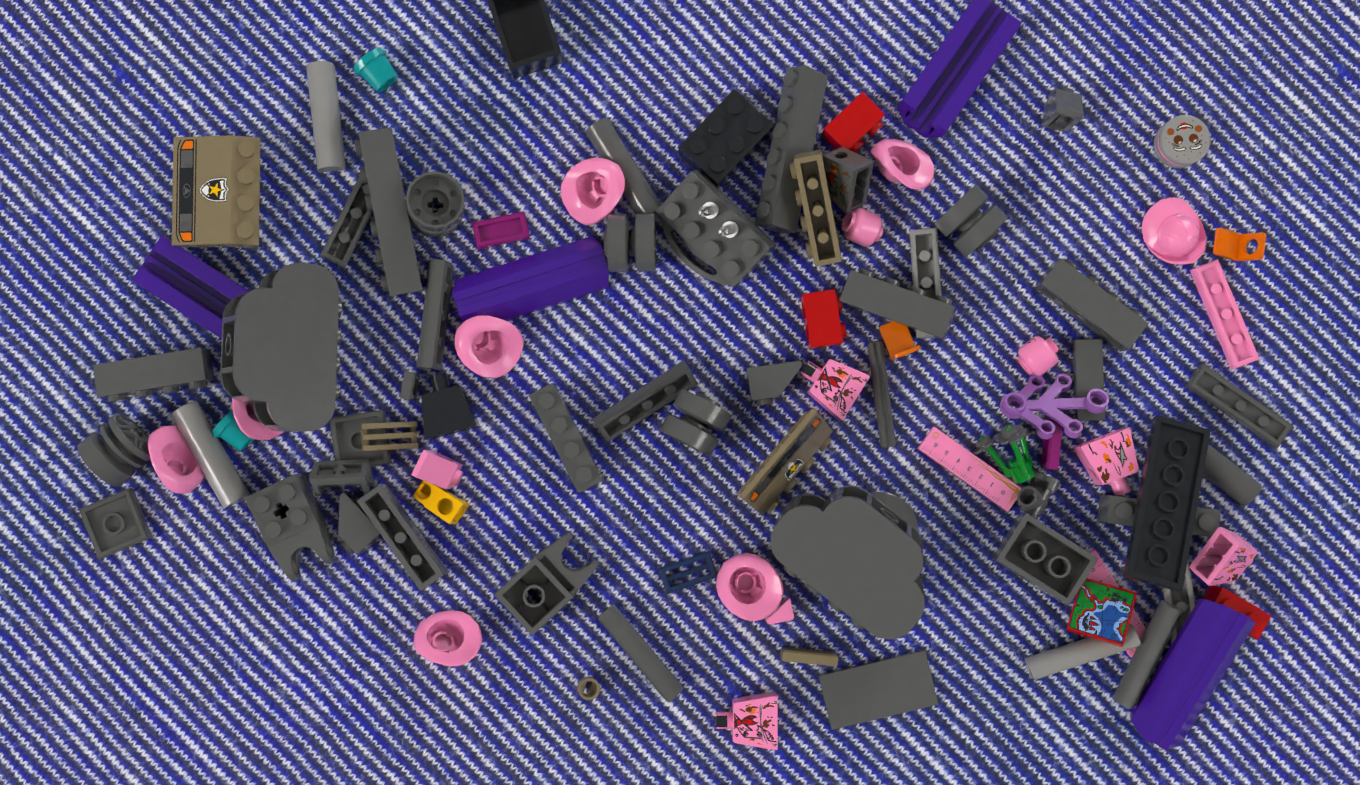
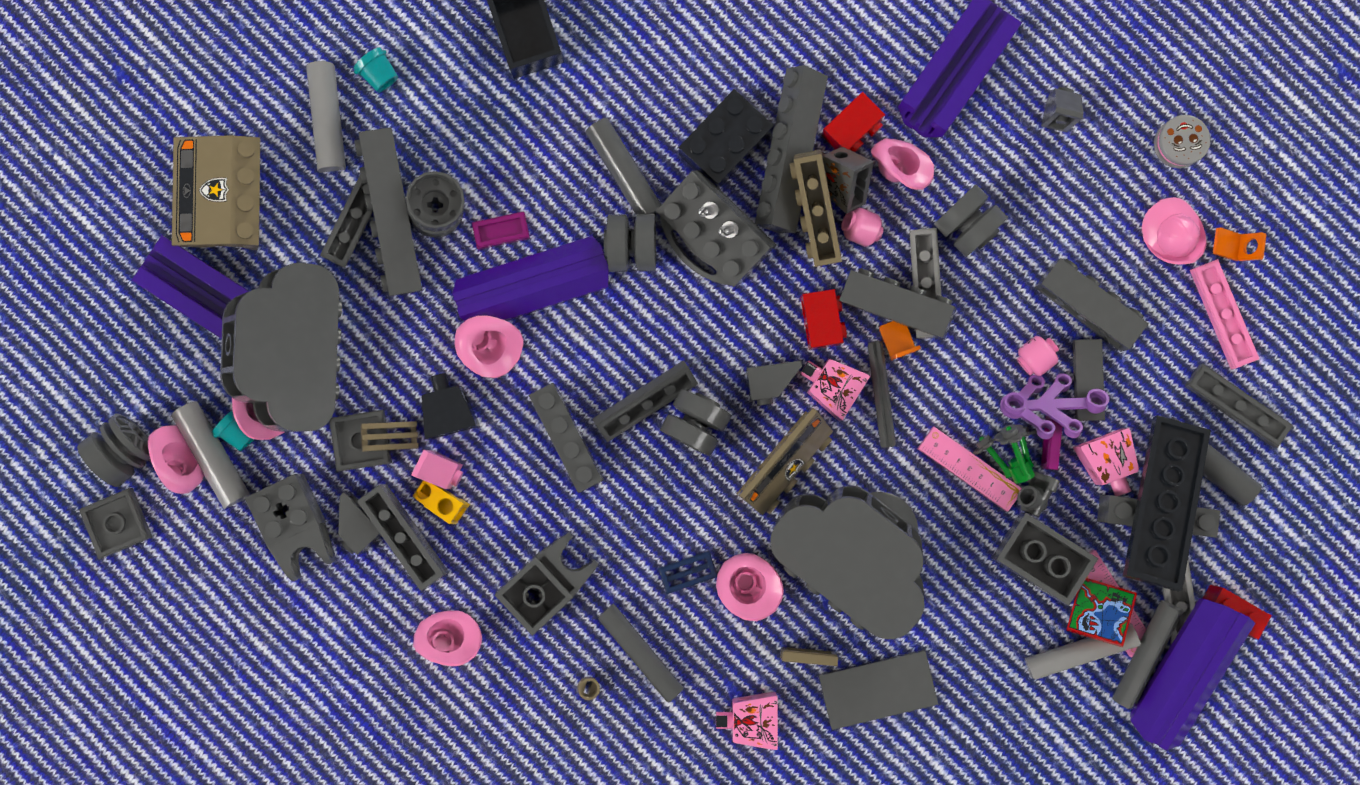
(154, 373): dark grey brick -> none
(341, 474): dark grey hinge -> none
(410, 386): dark grey tile -> none
(435, 315): dark grey brick -> none
(592, 189): bright pink hat -> none
(783, 613): bright pink slope -> none
(1226, 554): bright pink torso -> none

